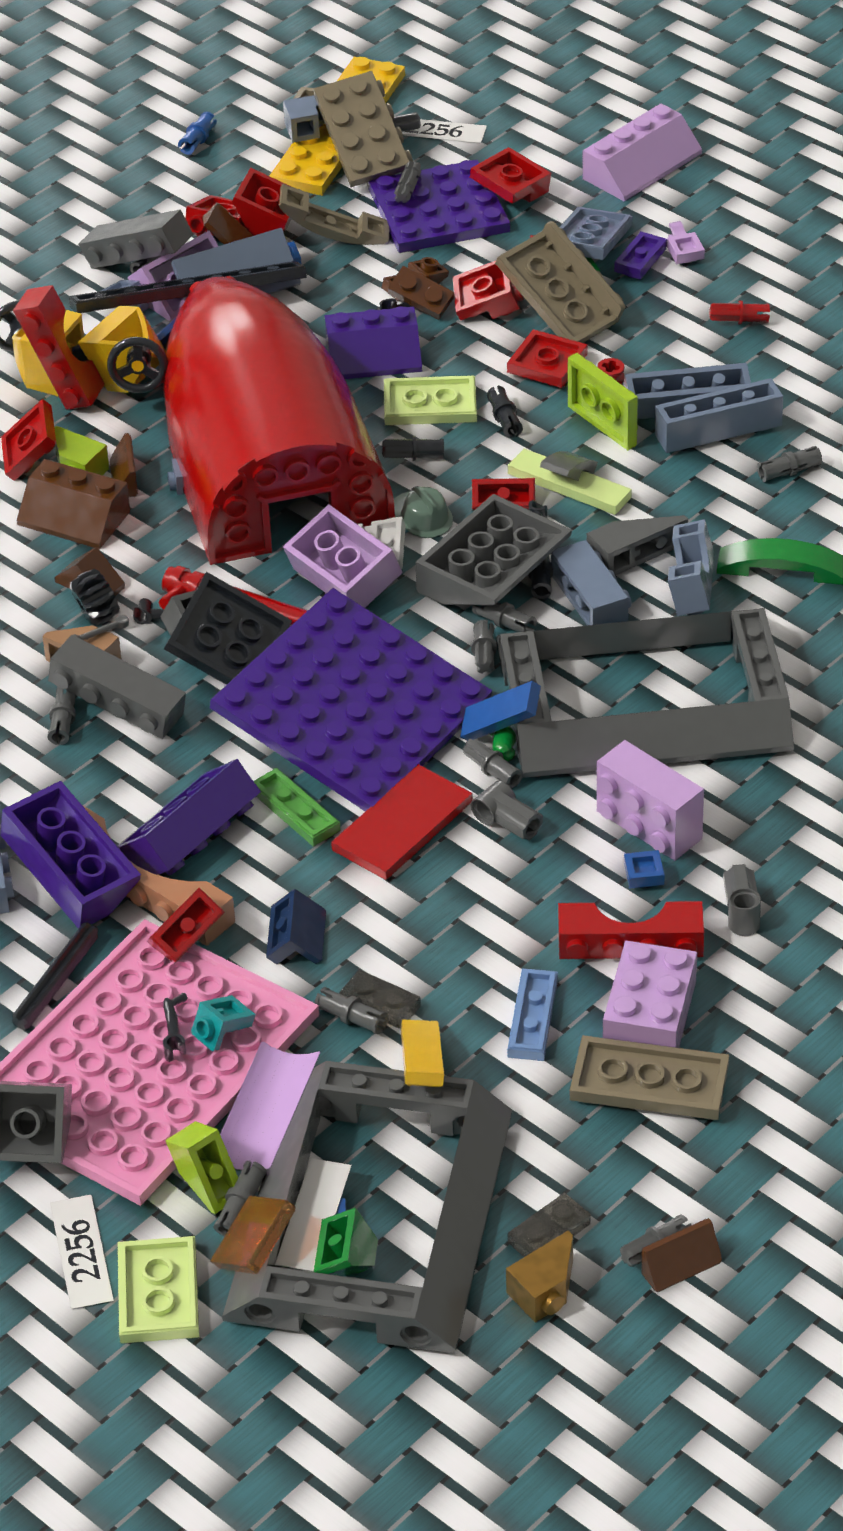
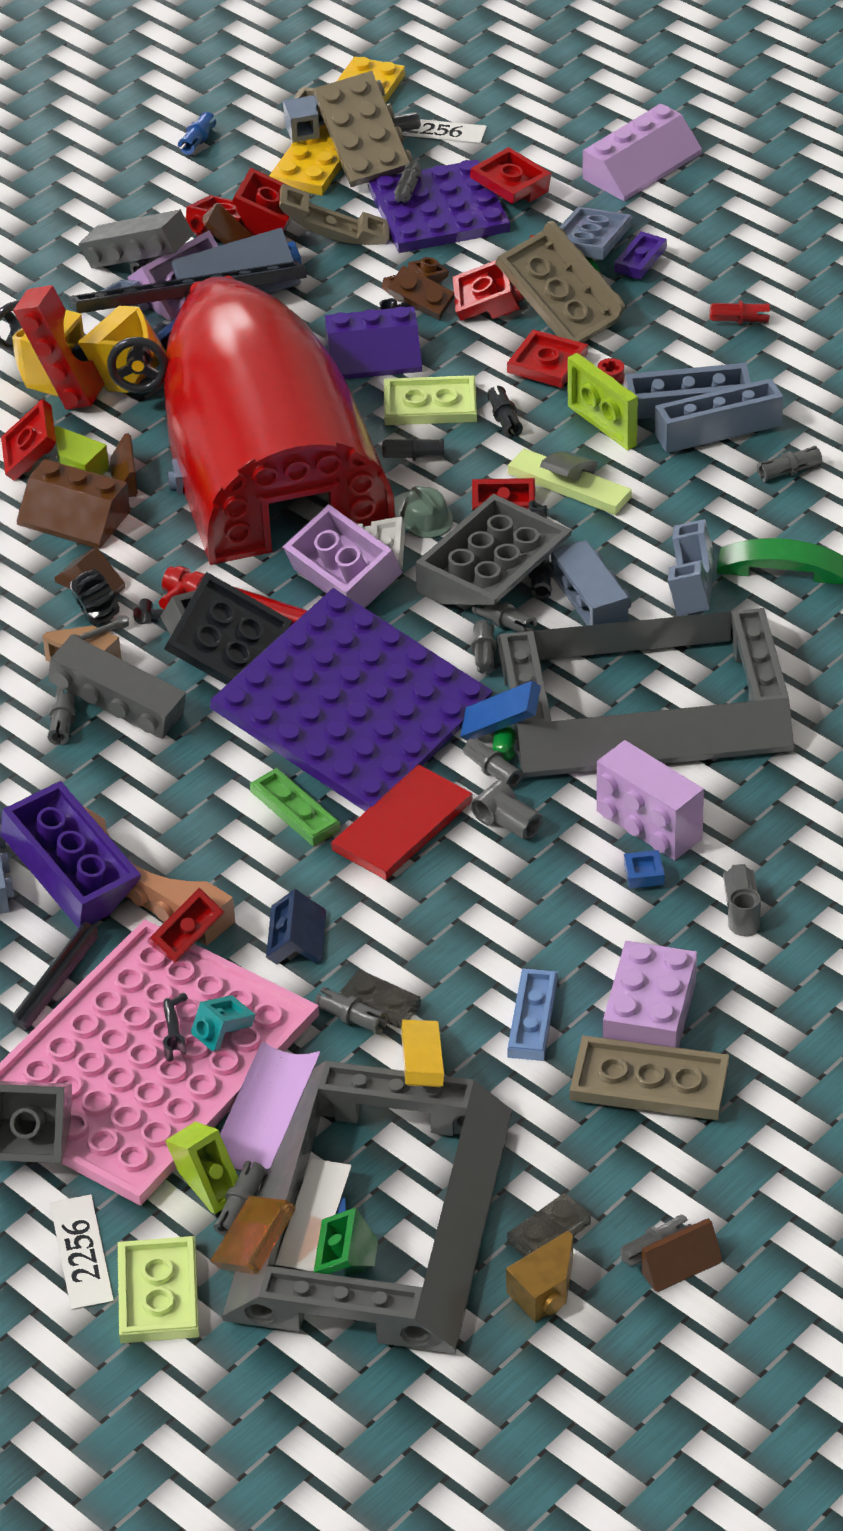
(190, 819): dark purple slope -> none
(592, 935): red arch -> none
(633, 541): dark grey slope -> none
(684, 246): lavender plate -> none

